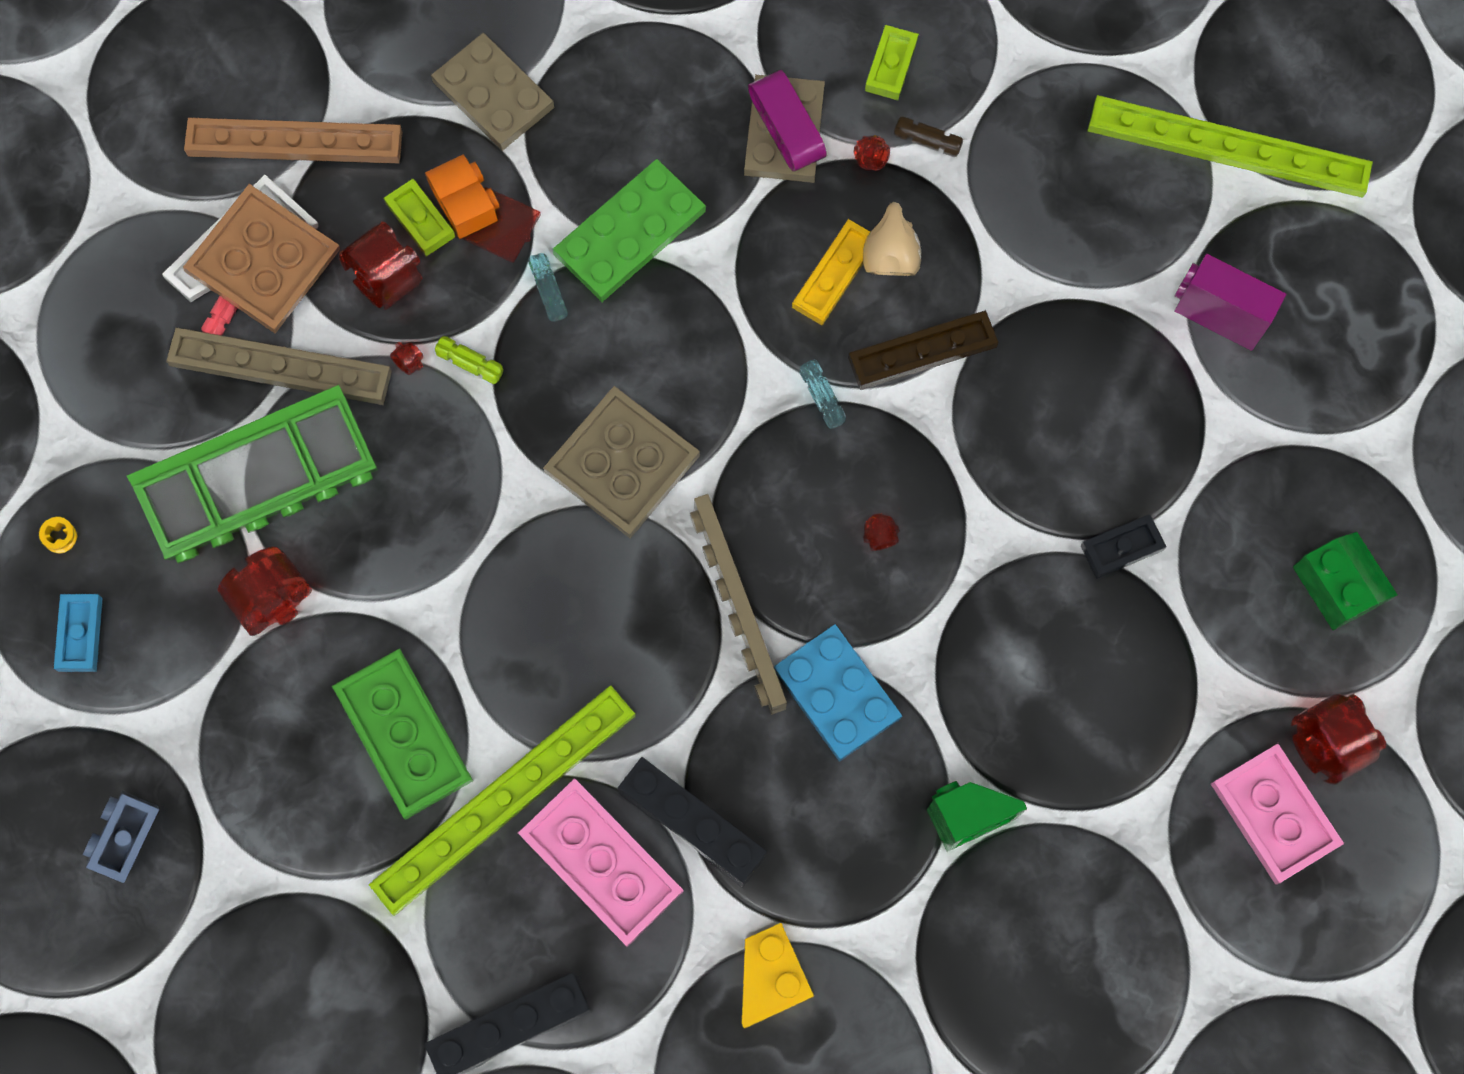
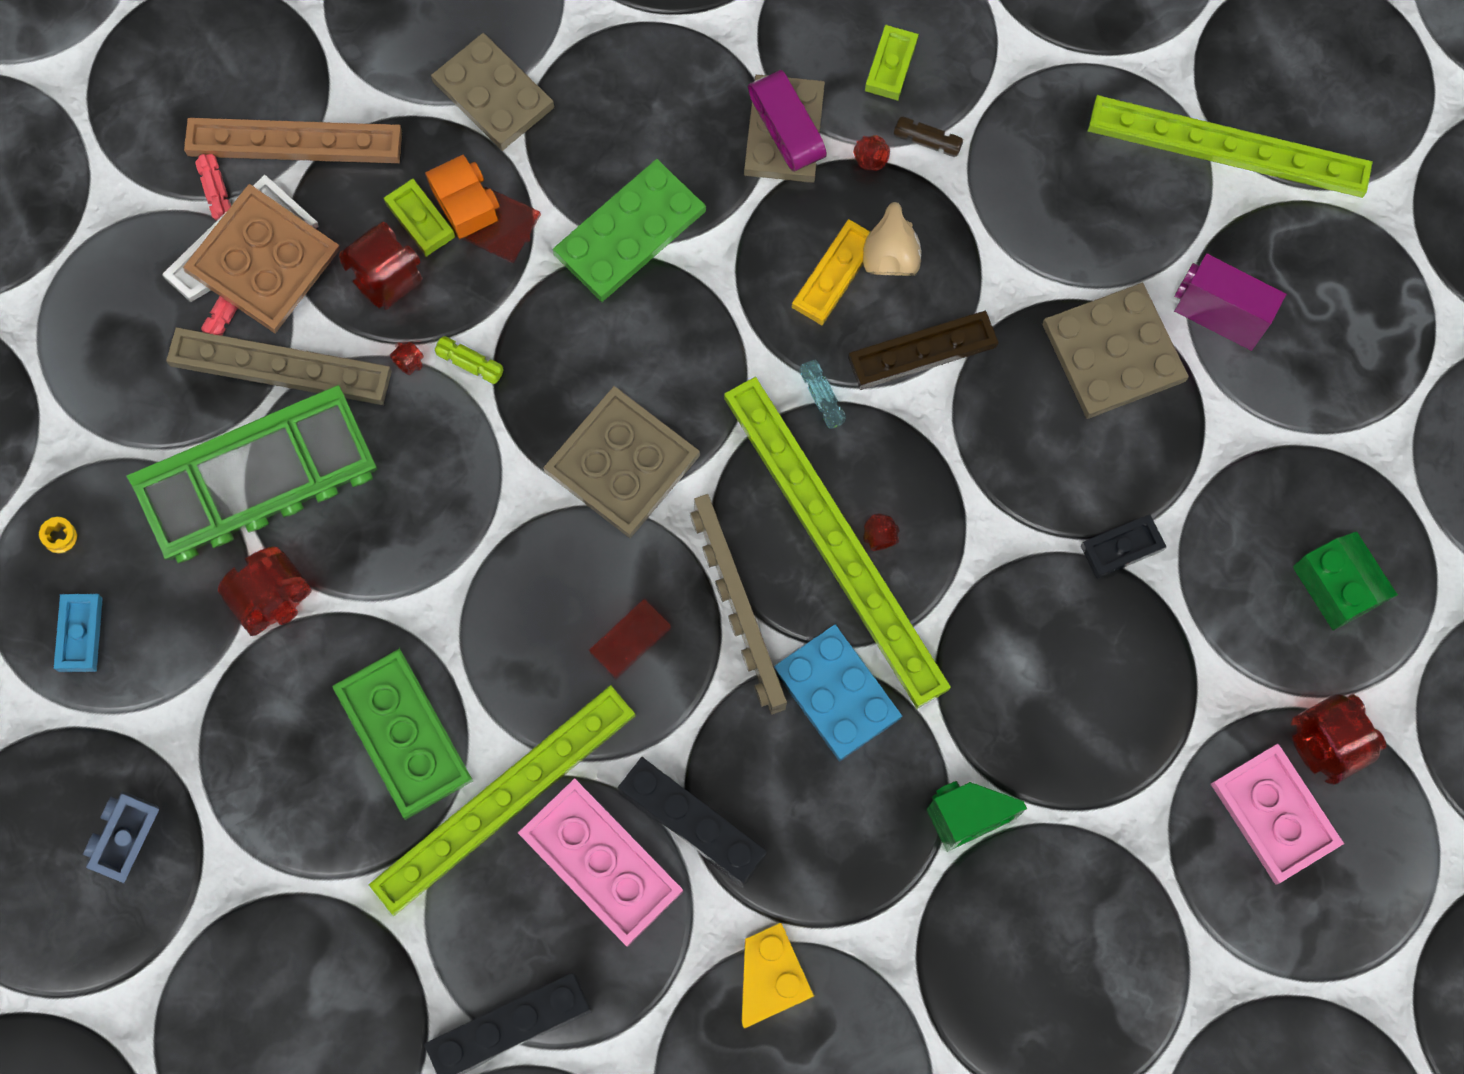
(213, 185): none -> coral axle
(547, 287): clear light blue axle -> none
(630, 639): none -> clear red plate
(837, 543): none -> lime plate
(1115, 350): none -> dark tan plate

